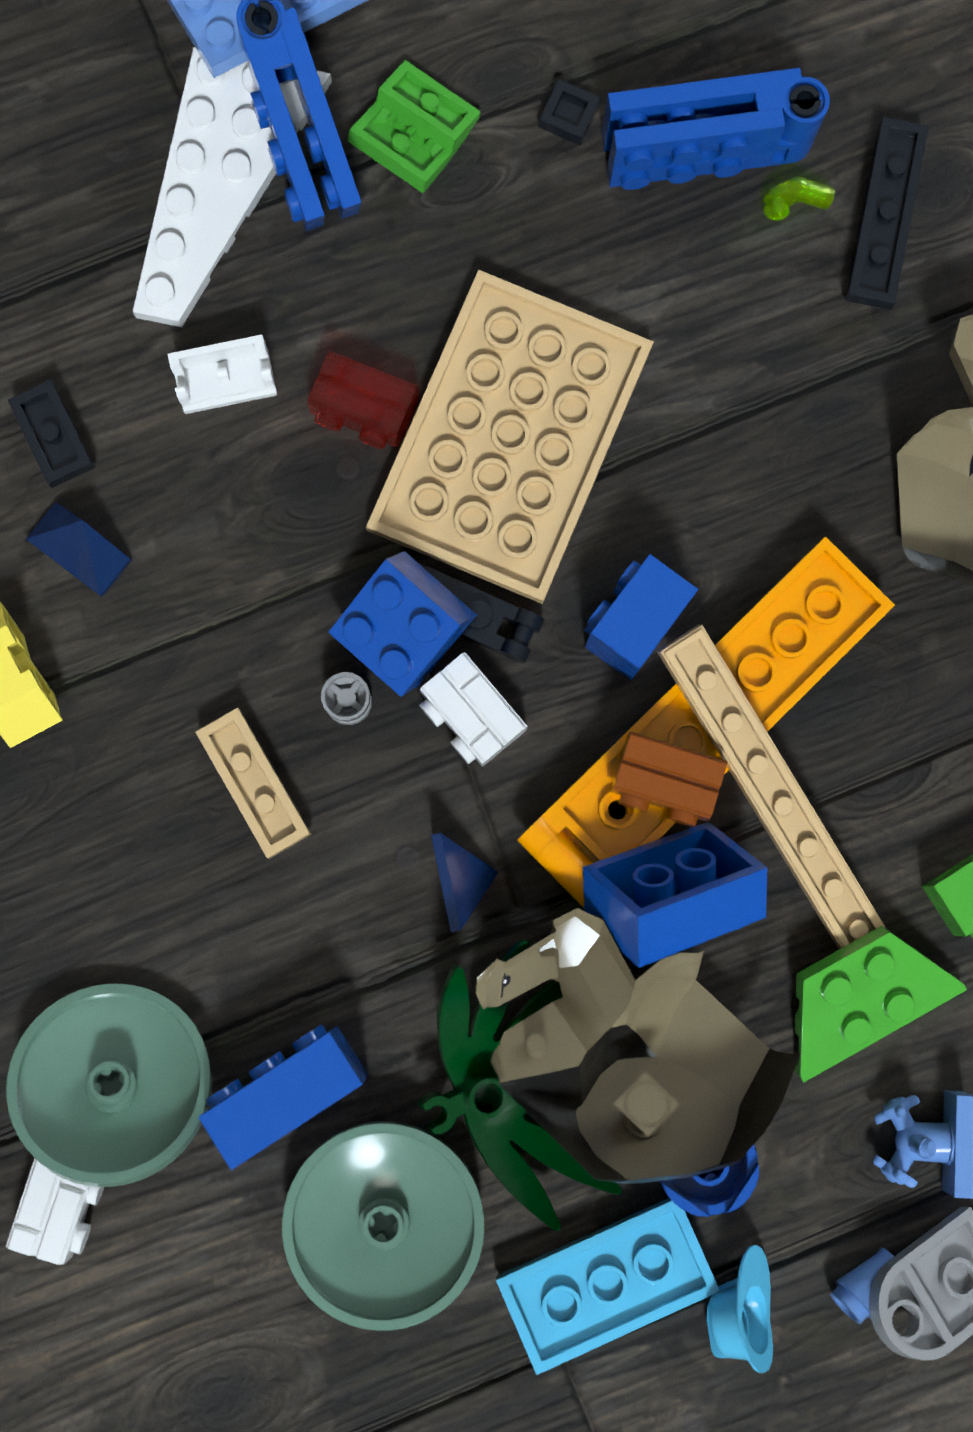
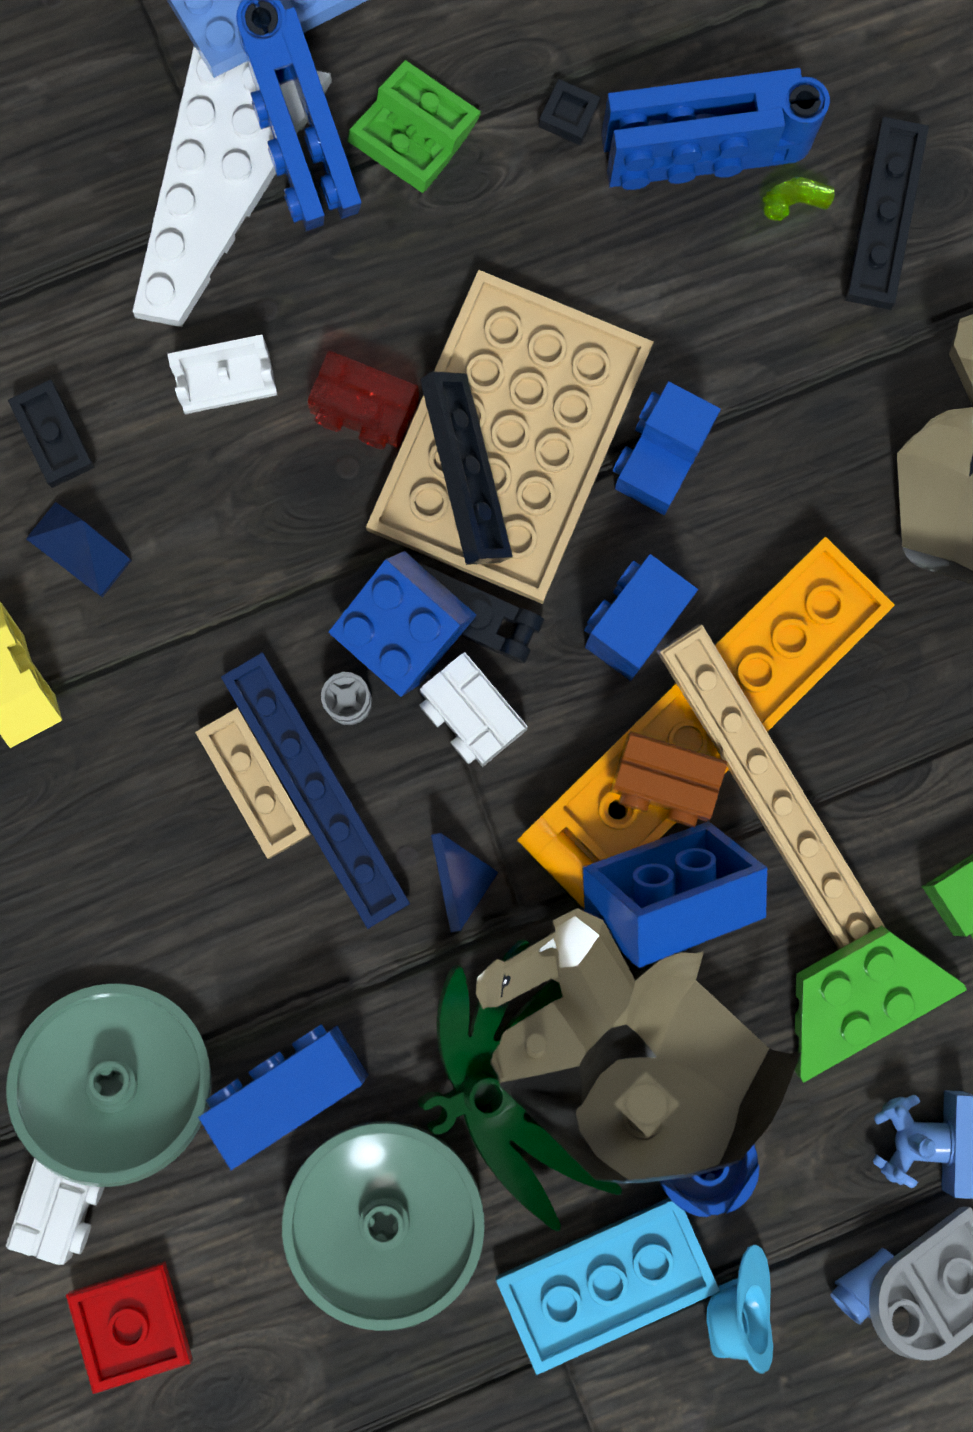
(129, 1327): none -> red plate
(315, 790): none -> dark blue plate
(466, 468): none -> black plate
(671, 438): none -> blue brick

